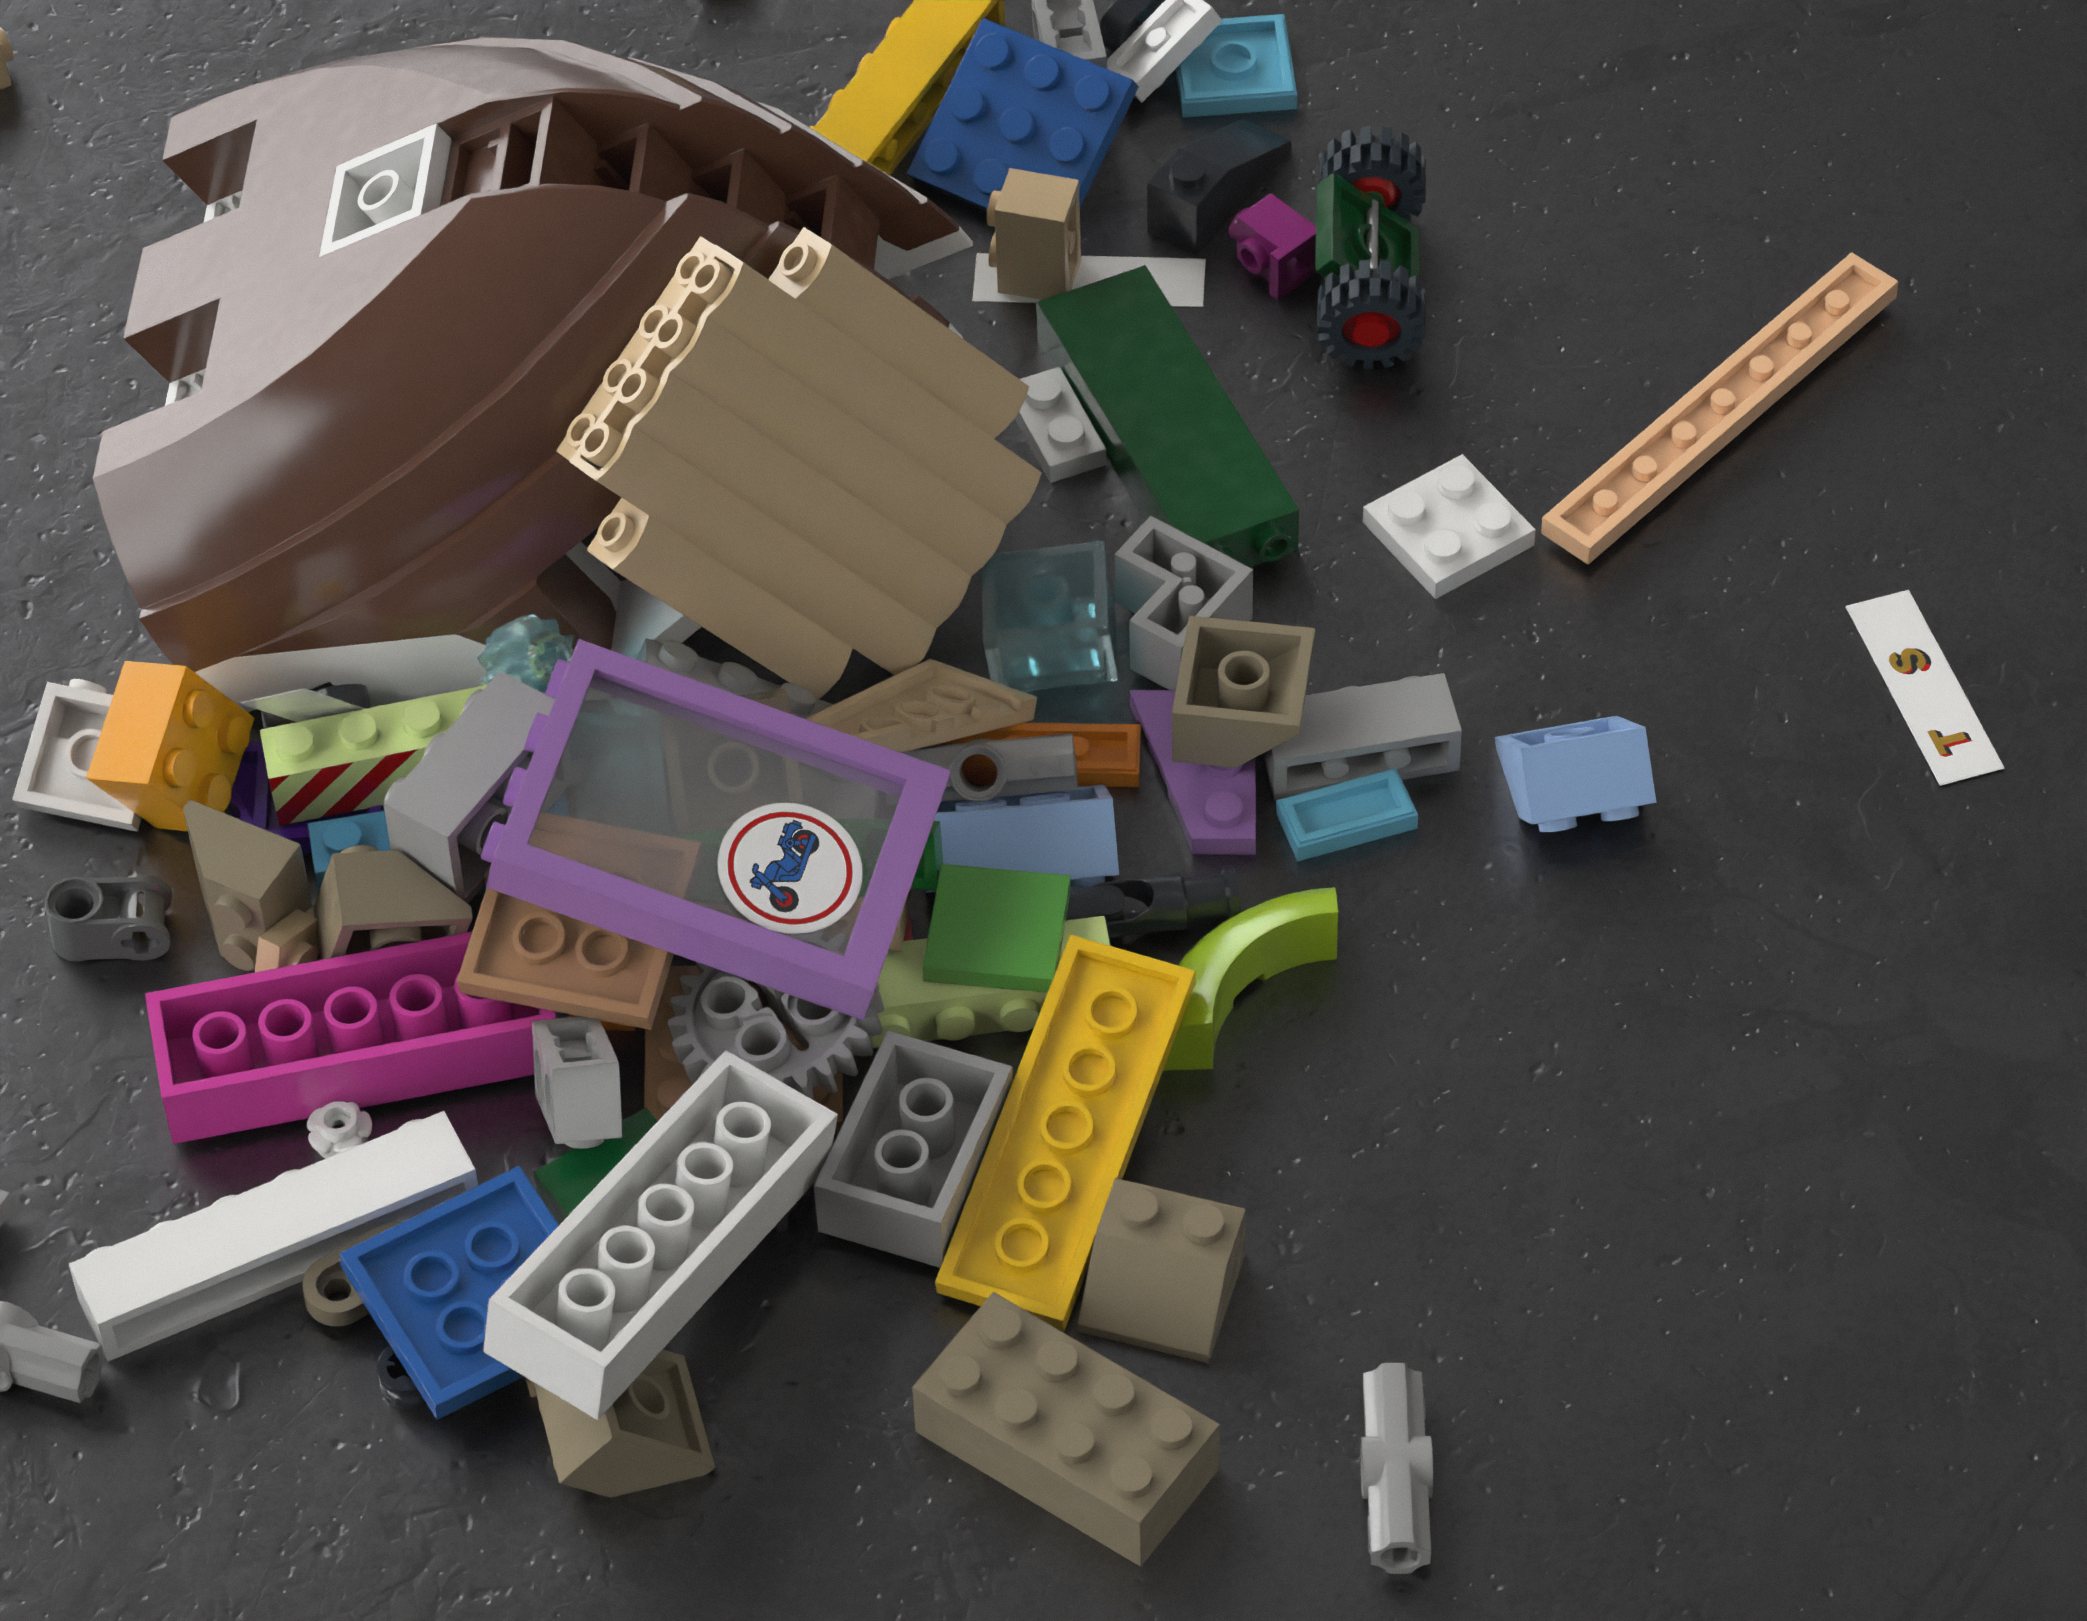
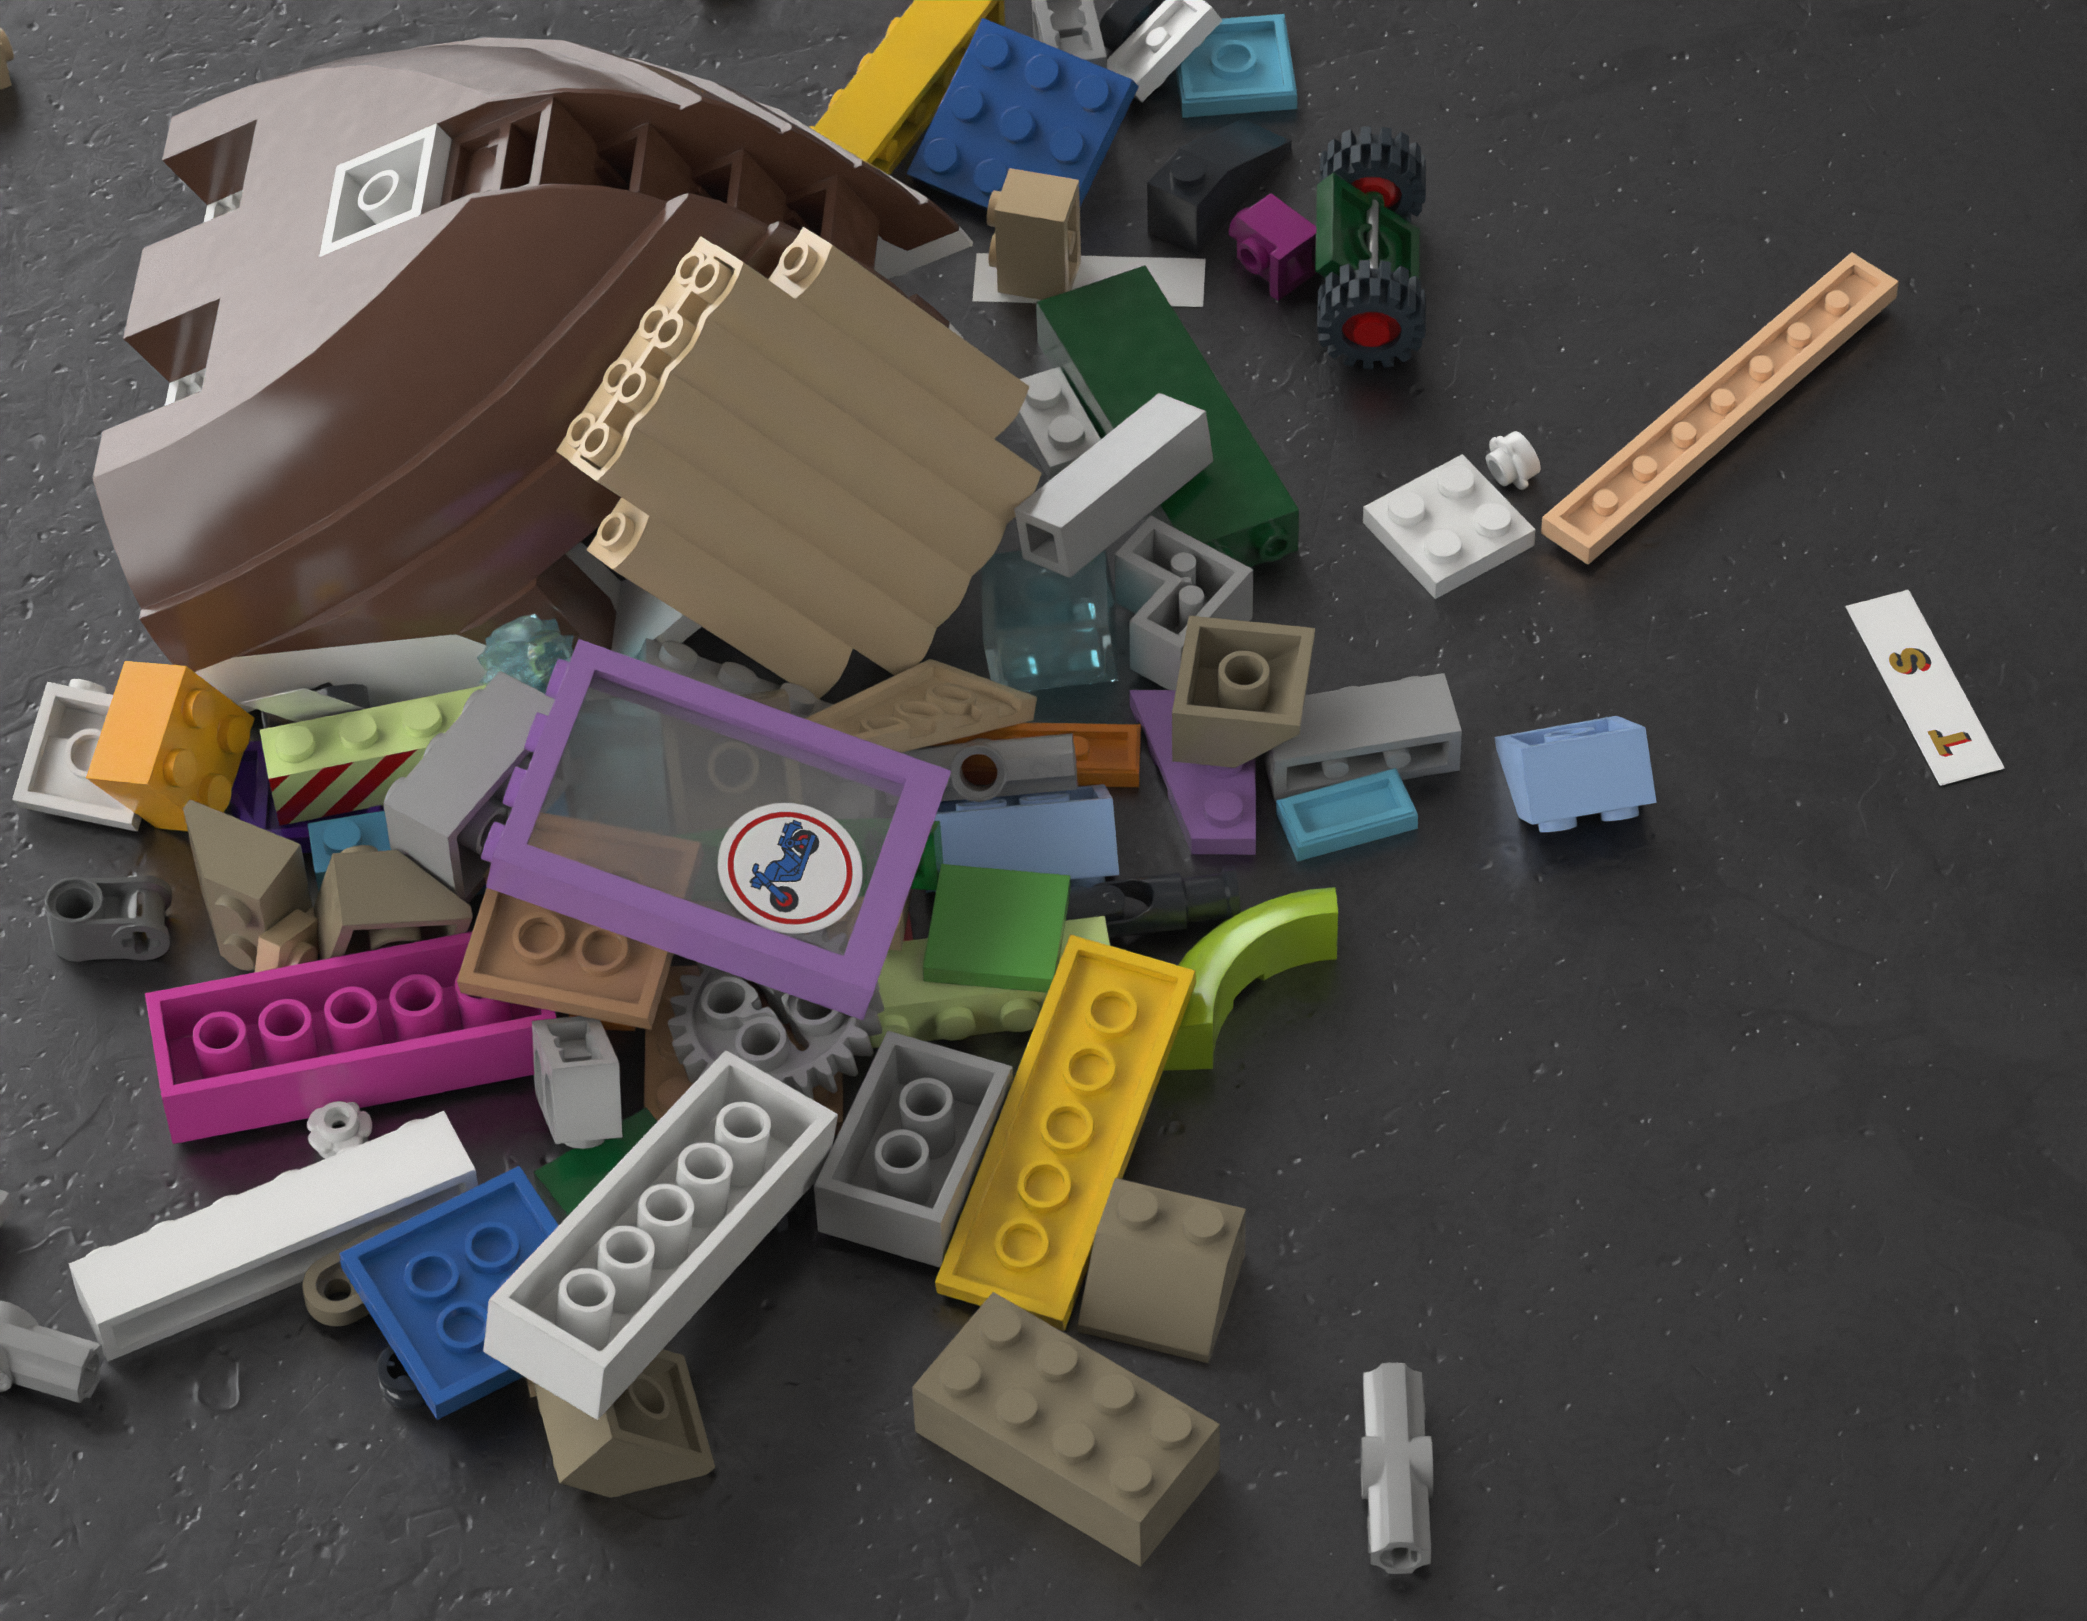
(1114, 485): none -> light grey brick
(1512, 460): none -> white plate

